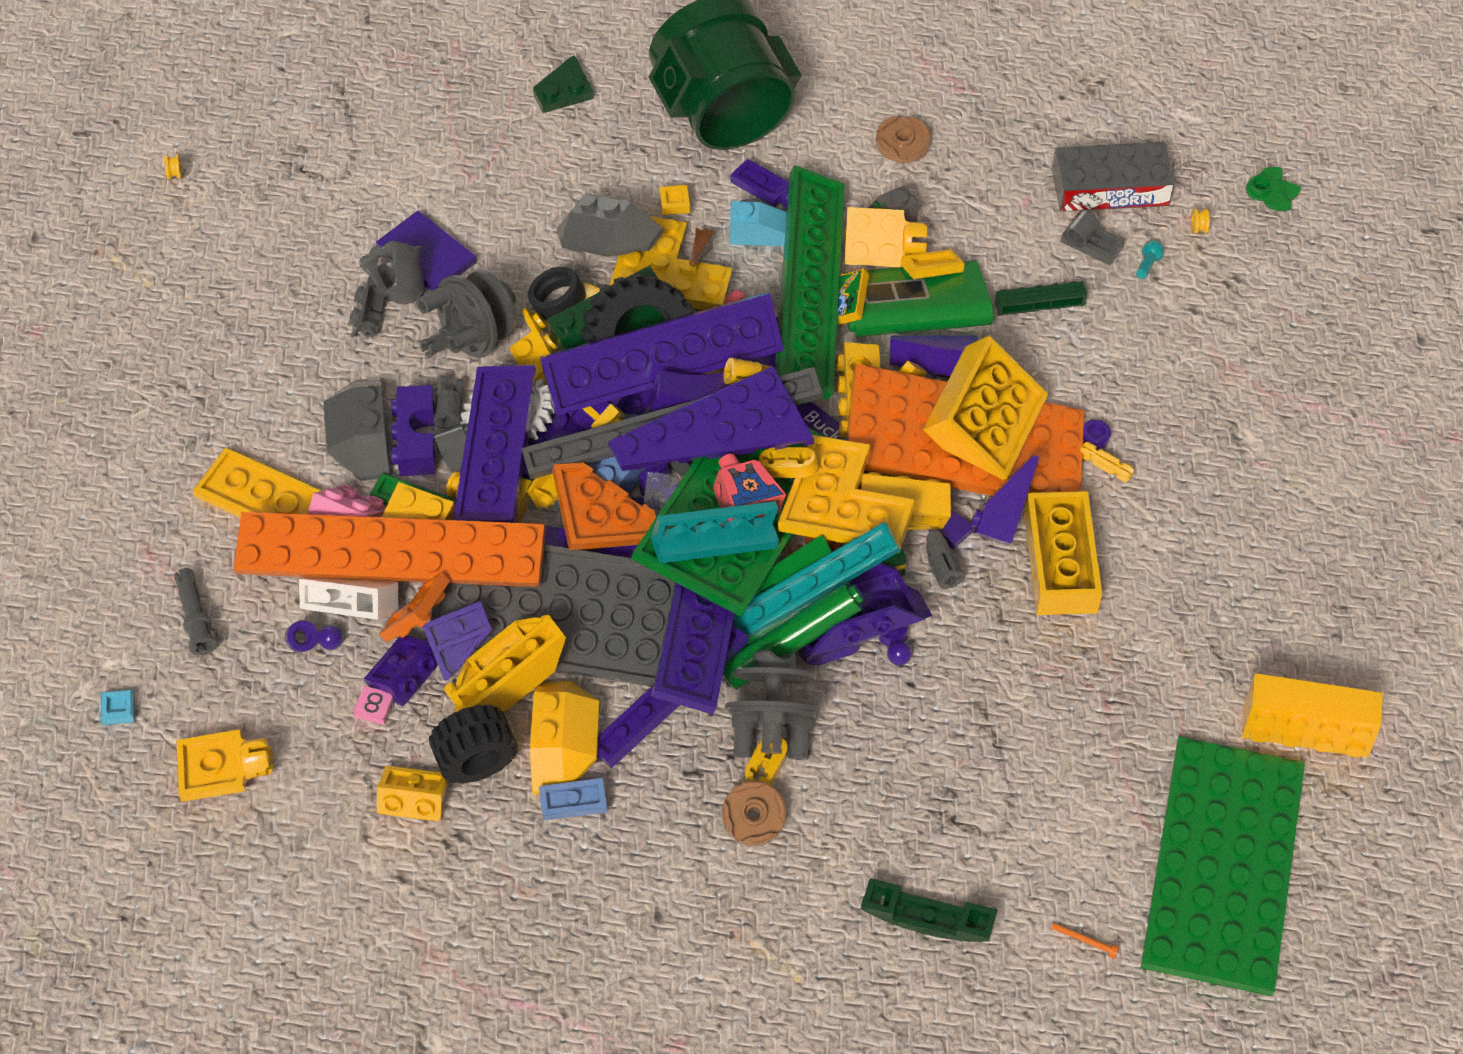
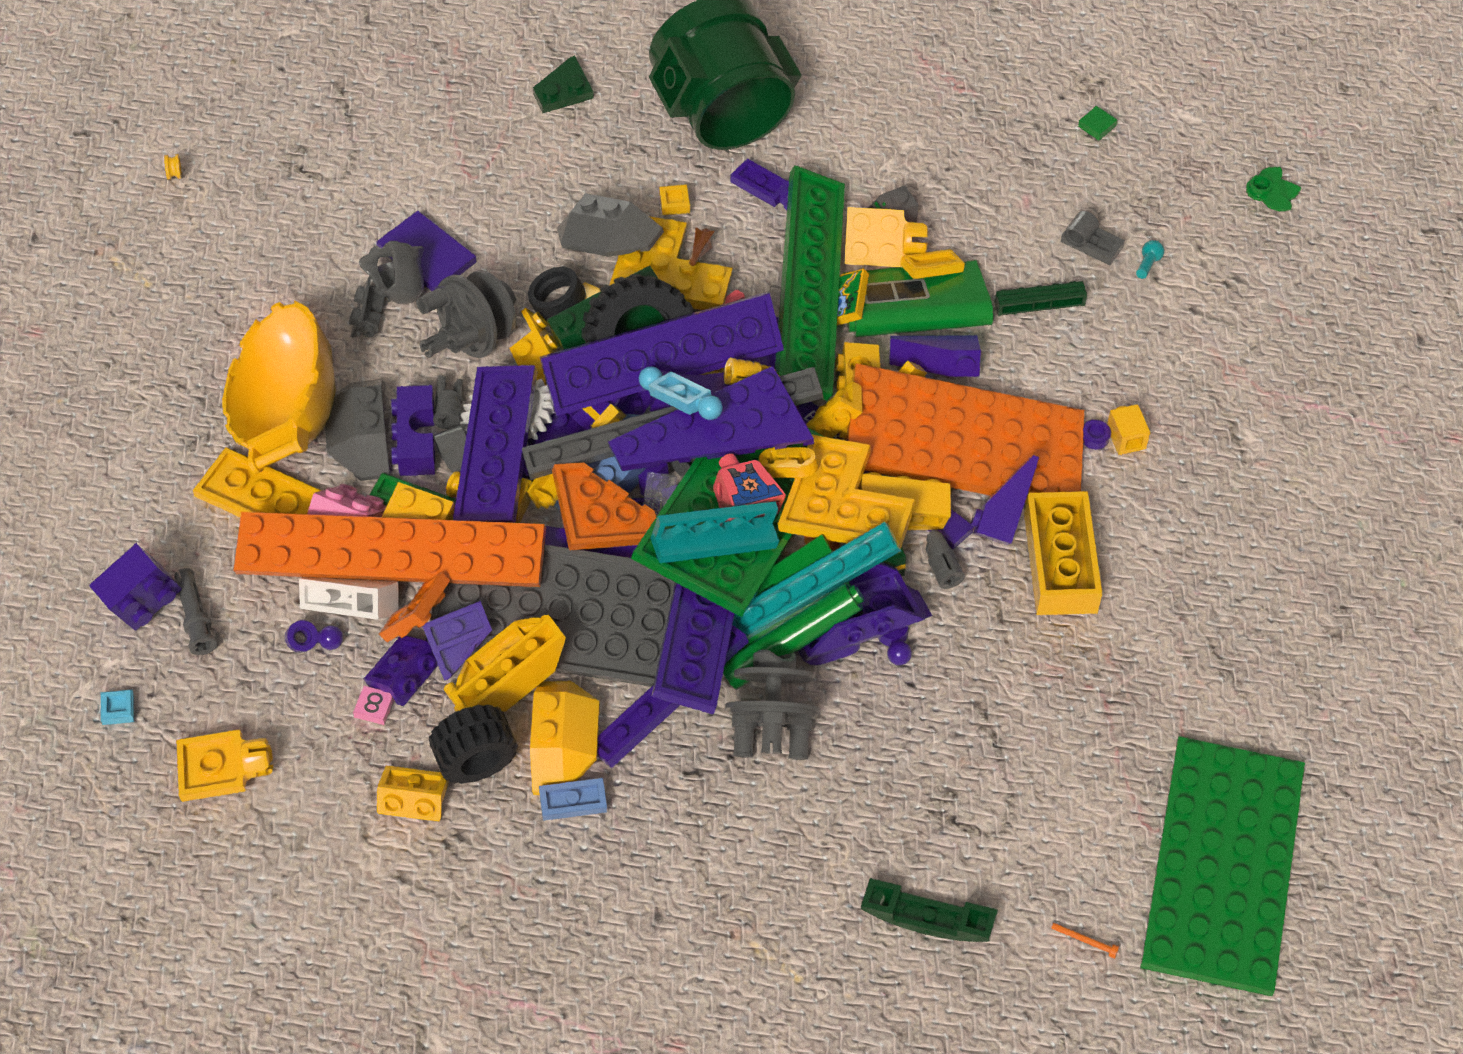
(135, 587): none -> dark purple piece
(279, 386): none -> yellow windscreen
(680, 393): none -> medium azure plate
(756, 224): medium azure slope -> none
(758, 797): medium nougat plate -> none
(772, 765): yellow beam -> none
(838, 411): none -> yellow bracket
(903, 139): medium nougat plate -> none
(986, 408): yellow slope -> none
(1097, 123): none -> green tile
(1107, 462): yellow axle -> none
(1112, 176): dark grey brick -> none
(1128, 429): none -> yellow brick
(1200, 221): yellow bush -> none
(1312, 715): yellow brick -> none

